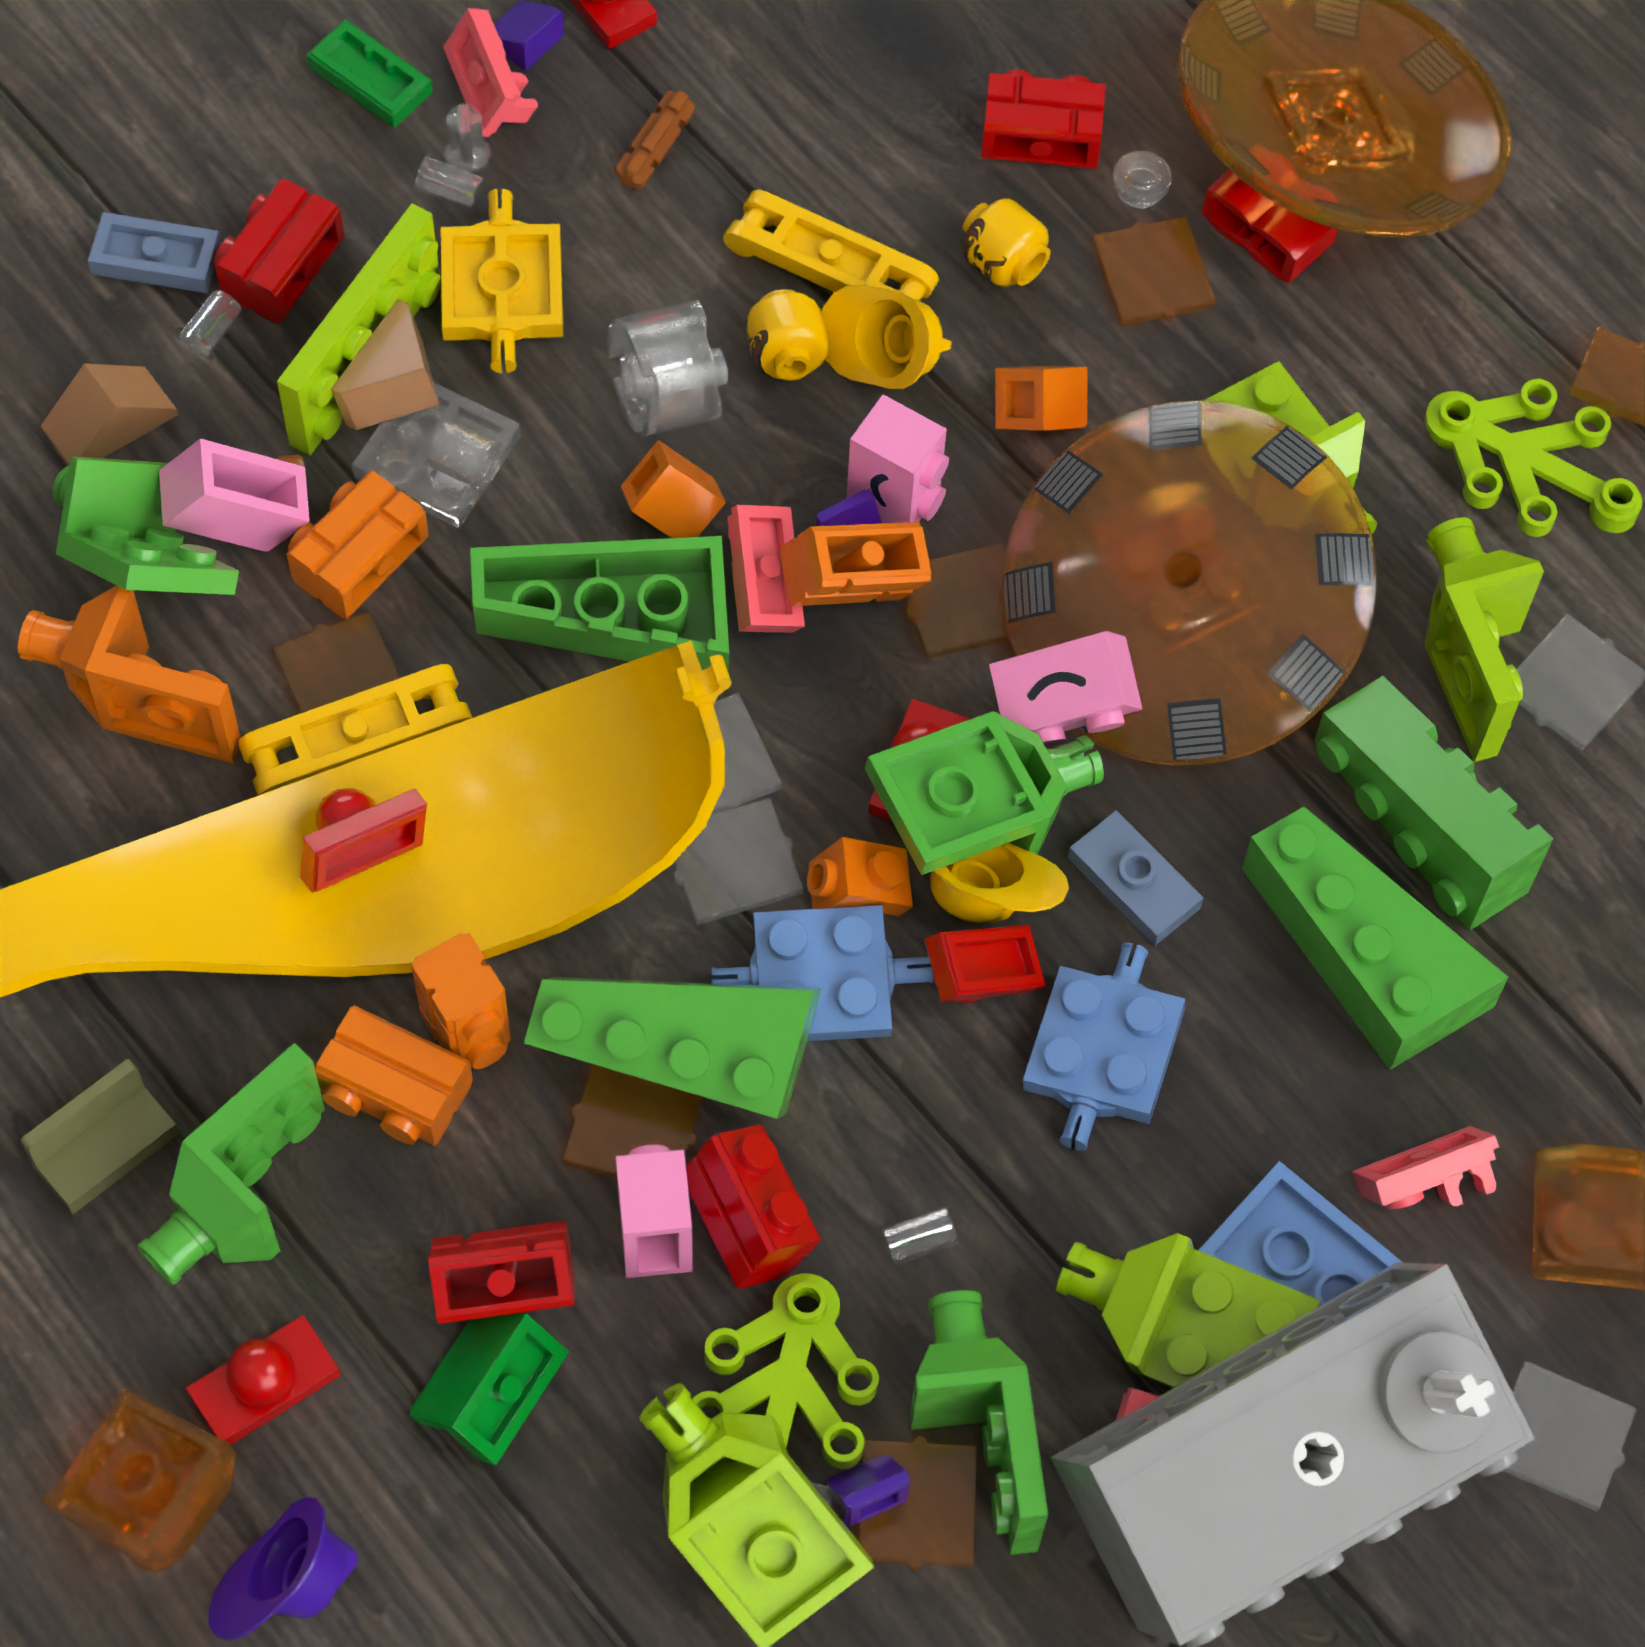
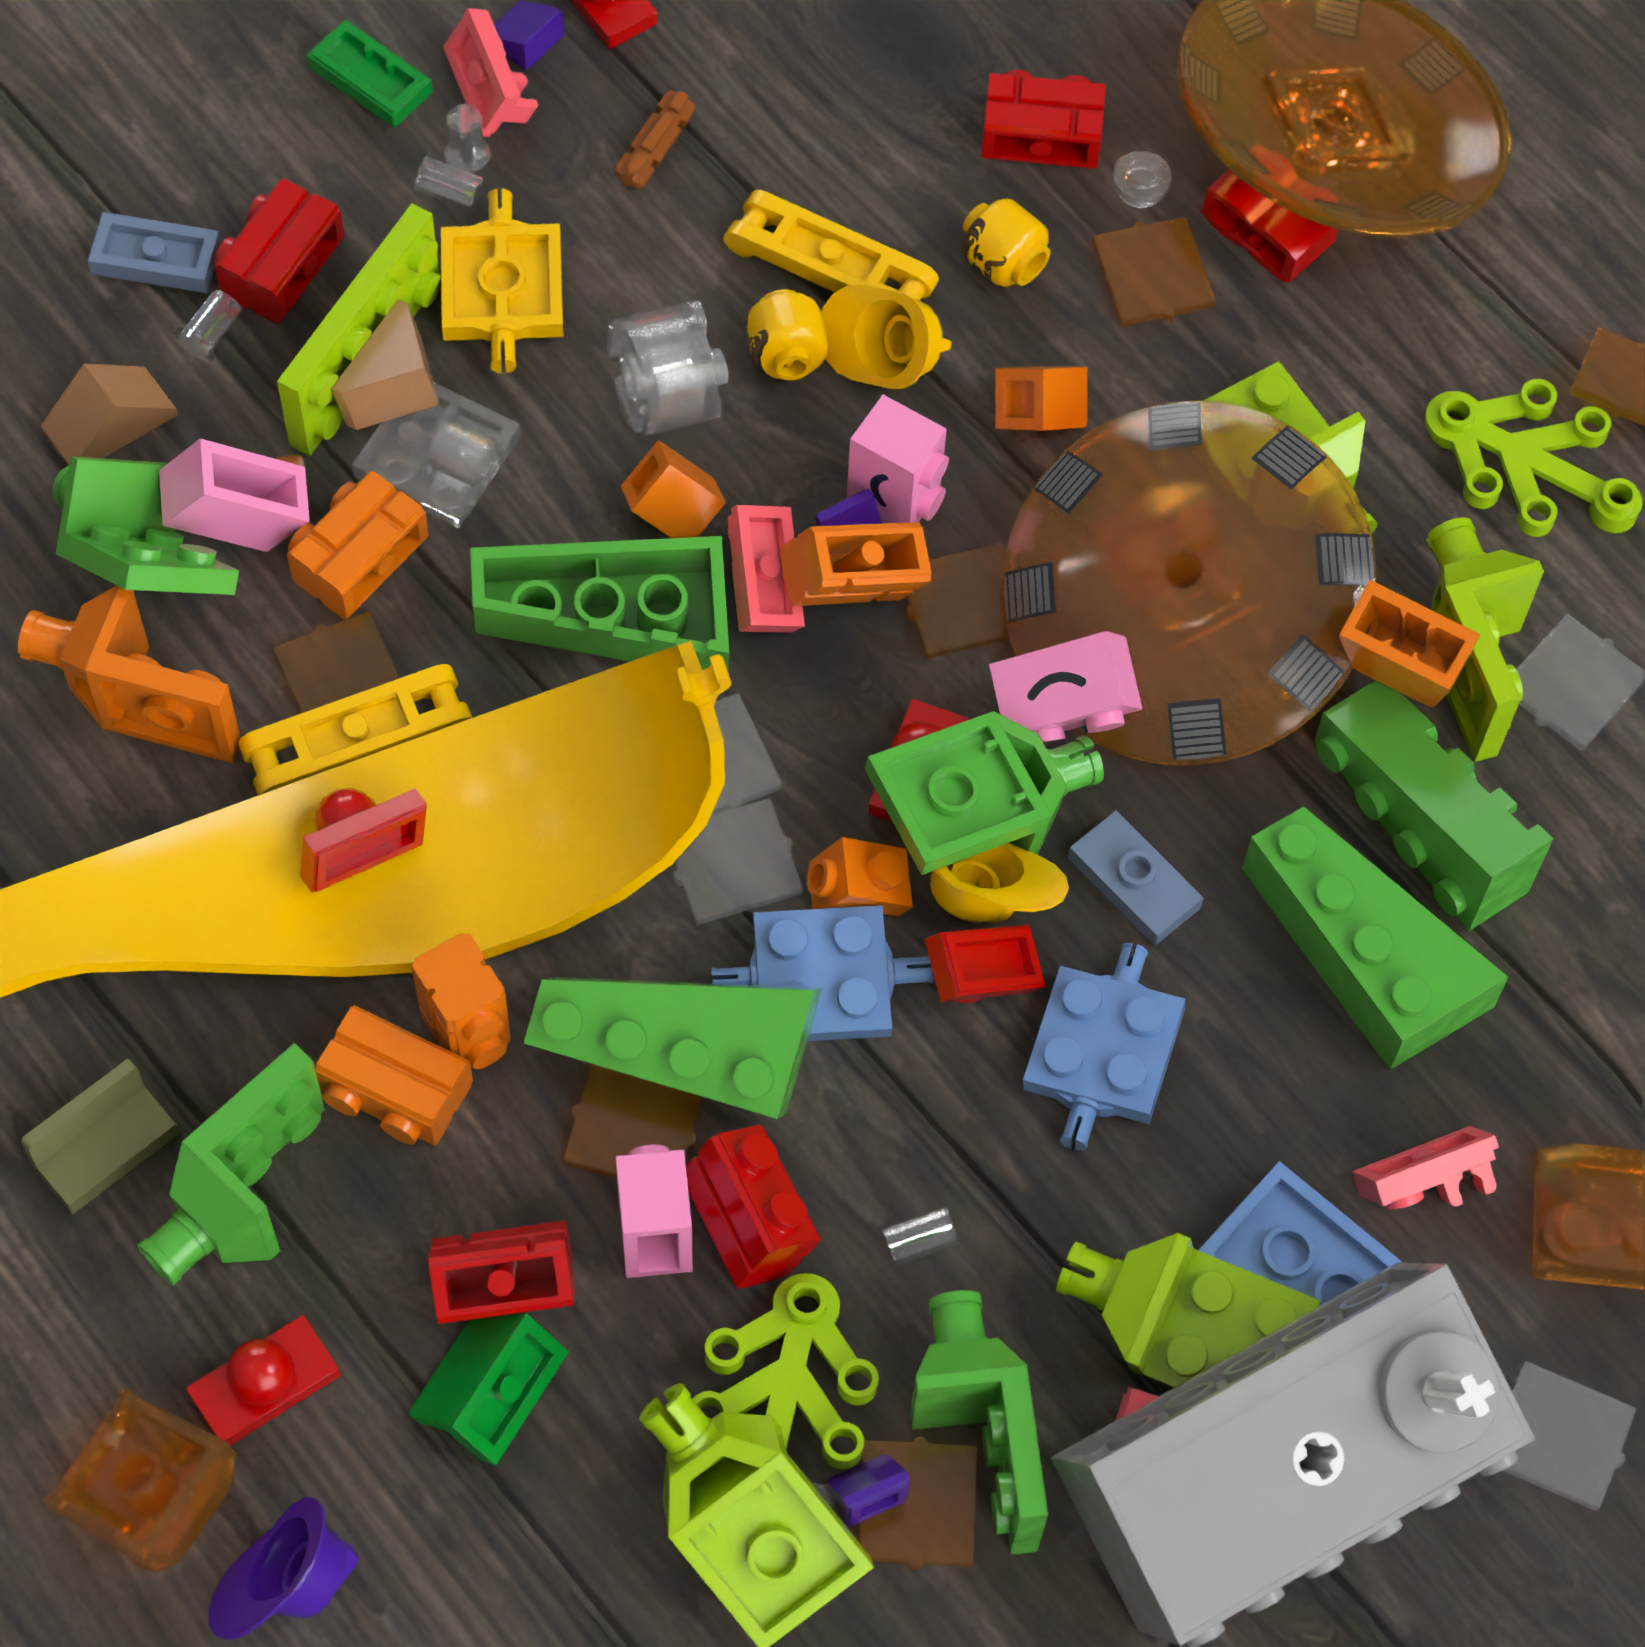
(1406, 644): none -> orange torso

